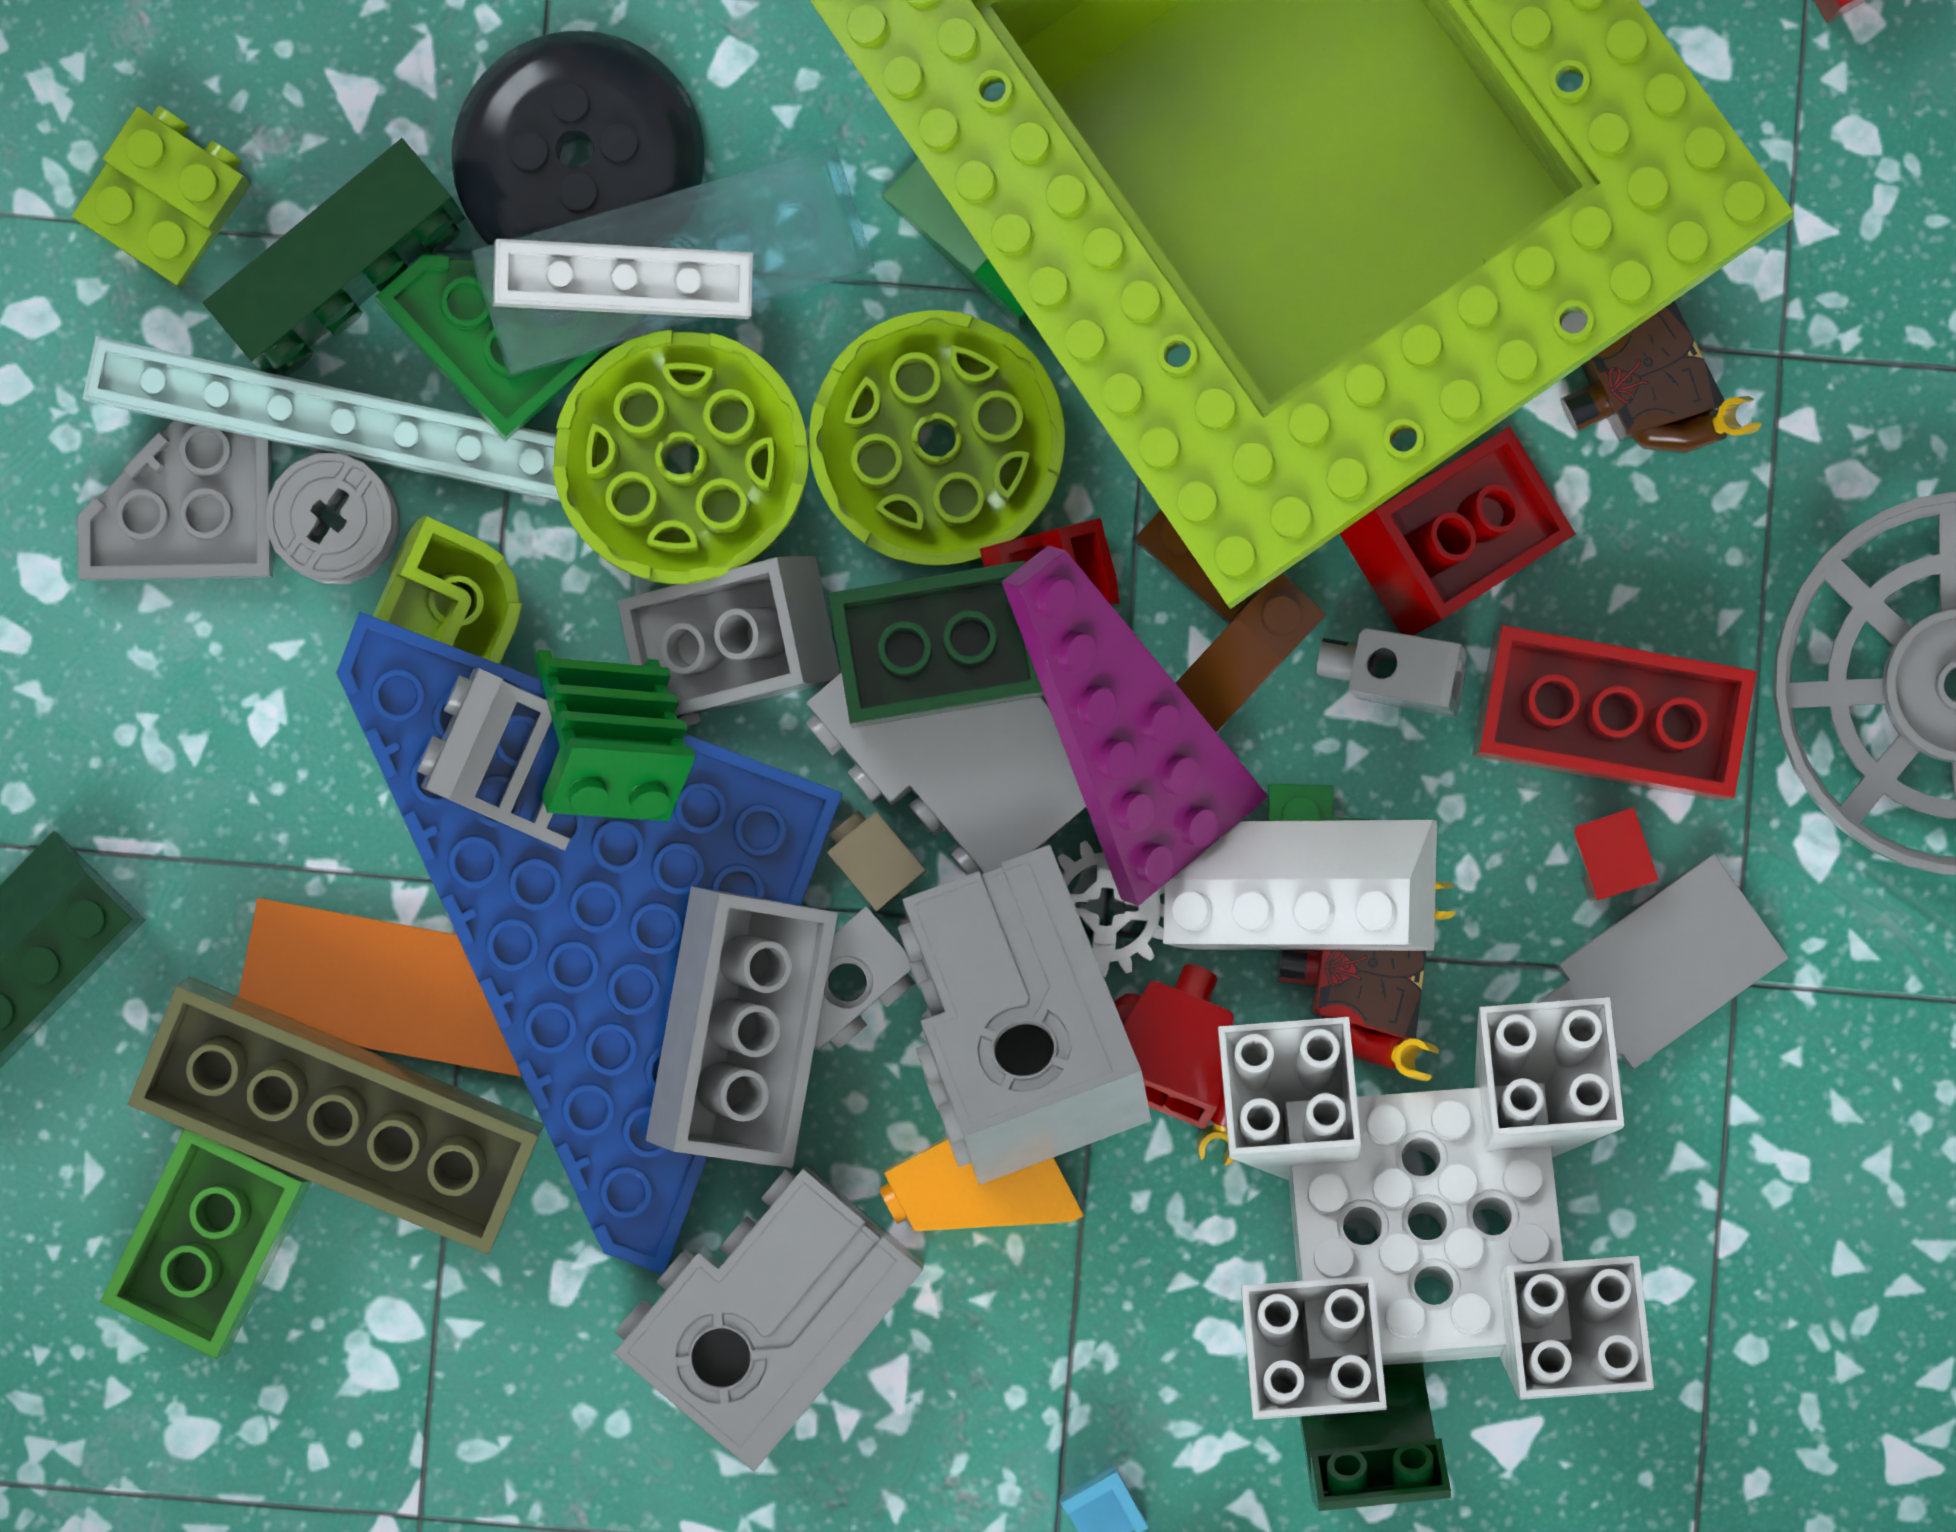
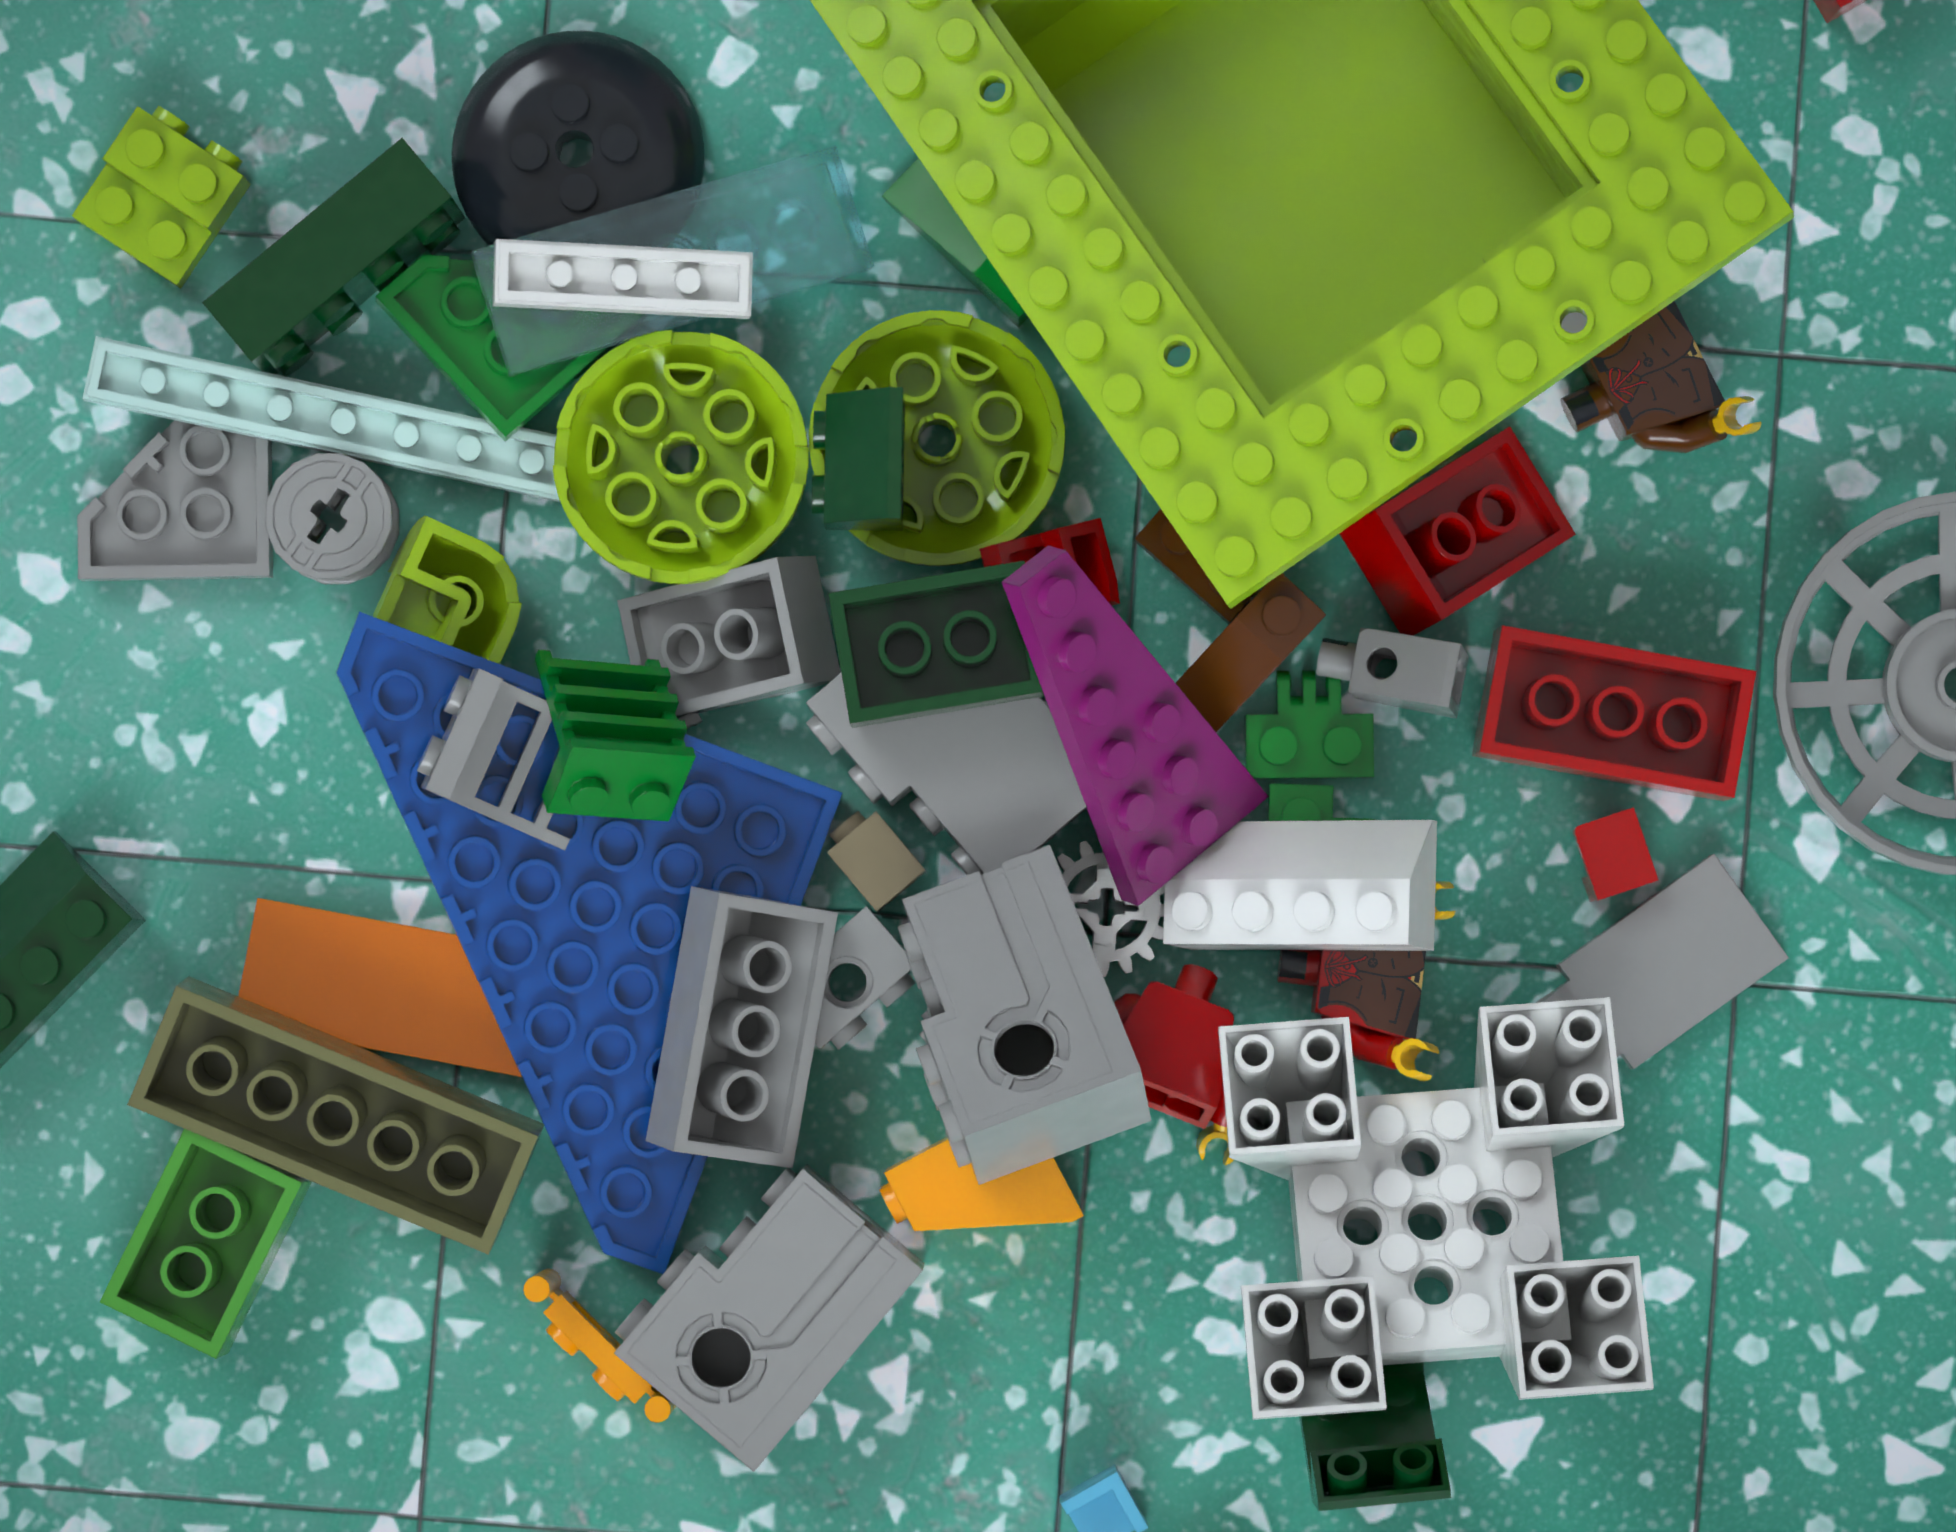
(578, 1330): none -> light orange plate
(862, 460): none -> dark green slope
(1309, 735): none -> green hinge

